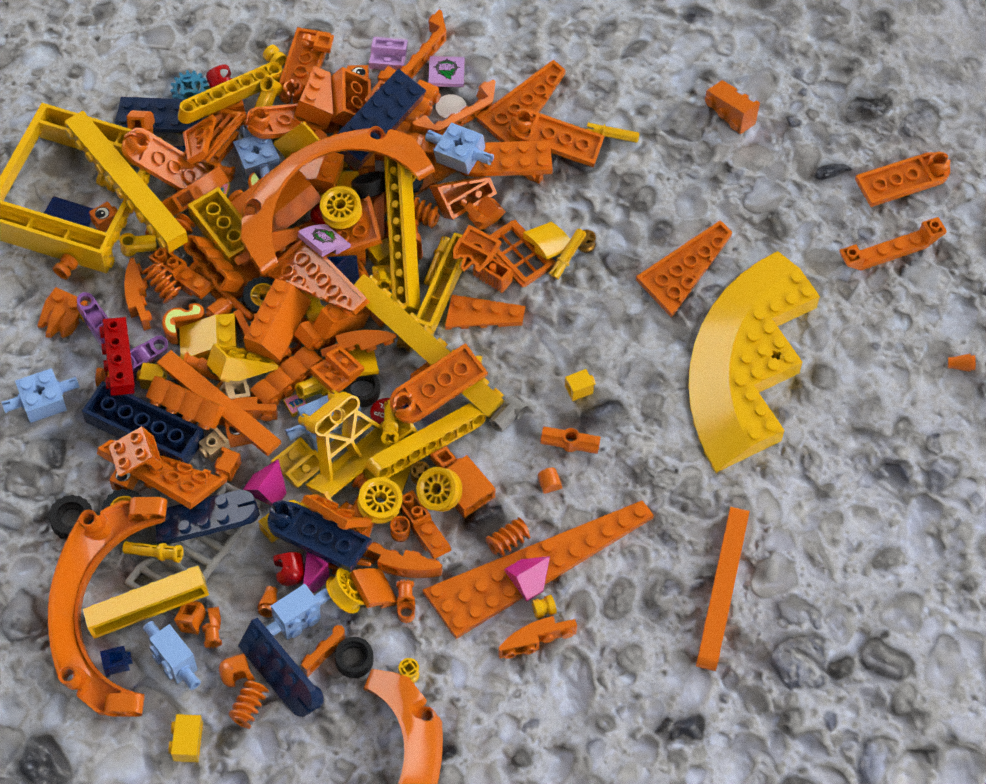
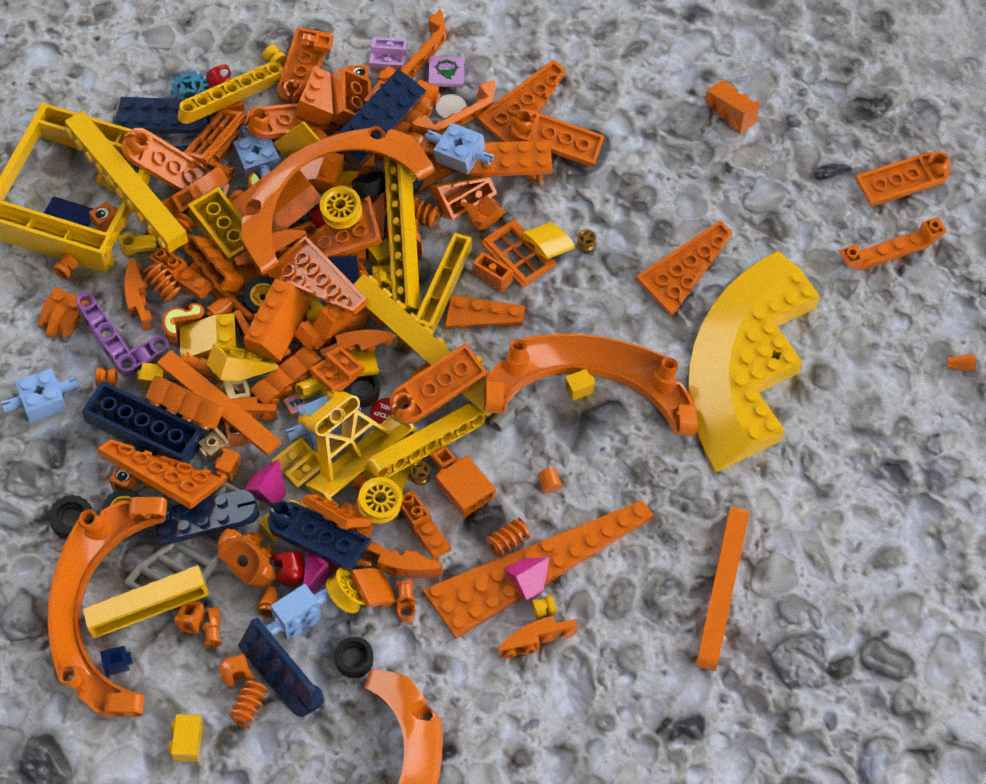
(117, 355): red brick -> none
(135, 450): orange bracket -> none
(141, 119): orange brick -> none
(159, 551): yellow pin -> none
(172, 654): light blue brick -> none
(198, 139): orange wing -> none
(258, 571): none -> orange piece
(268, 94): yellow piece -> none
(323, 239): lavender slope -> none
(323, 651): orange plate -> none
(389, 426): yellow pin -> none
(402, 525): orange wheel -> none
(410, 664): yellow wheel -> none
(433, 500): yellow wheel -> none
(438, 255): yellow axle -> none
(475, 249): orange plate -> none
(567, 254): yellow axle -> none
(581, 442): orange piece -> none
(605, 357): none -> orange panel
(612, 132): yellow axle -> none

